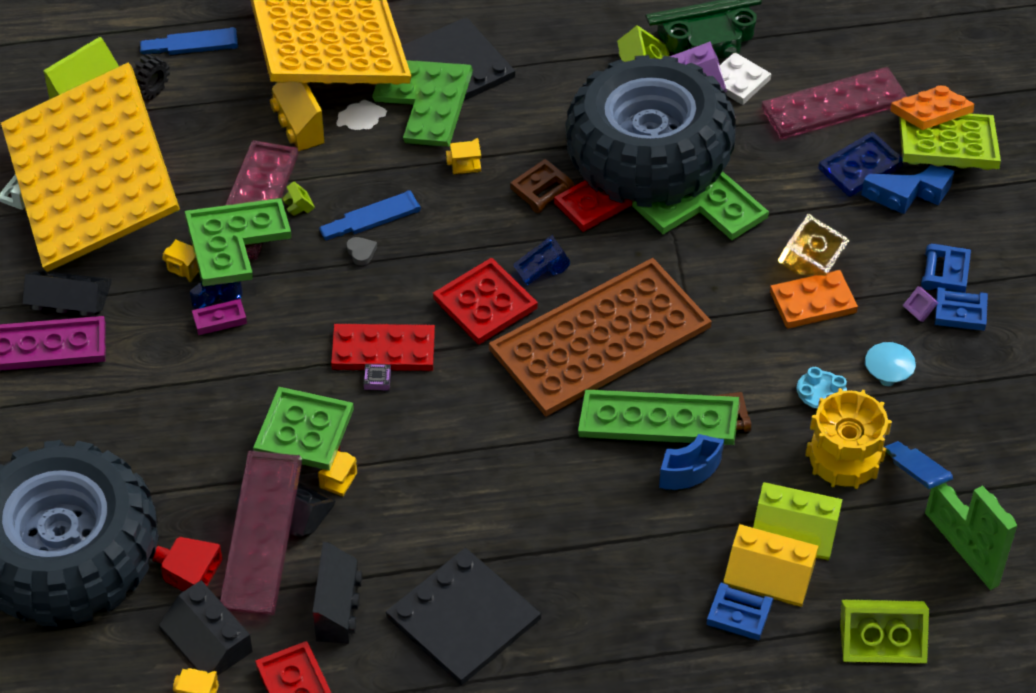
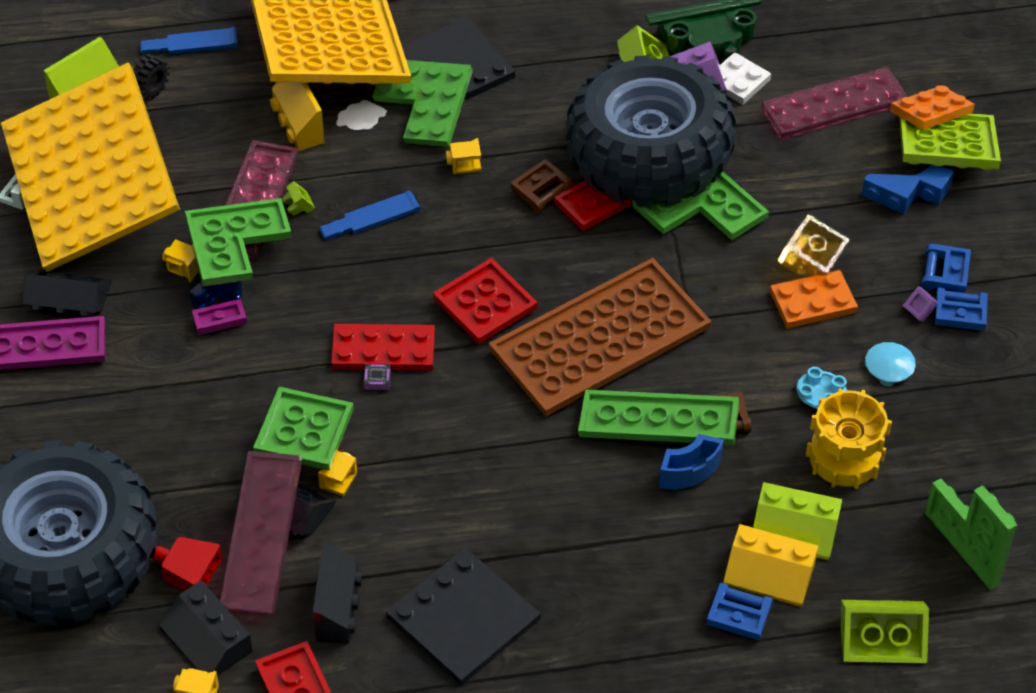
(361, 250): dark grey tile -> none
(543, 258): clear blue plate -> none
(854, 162): clear blue plate -> none
(918, 465): blue piece -> none

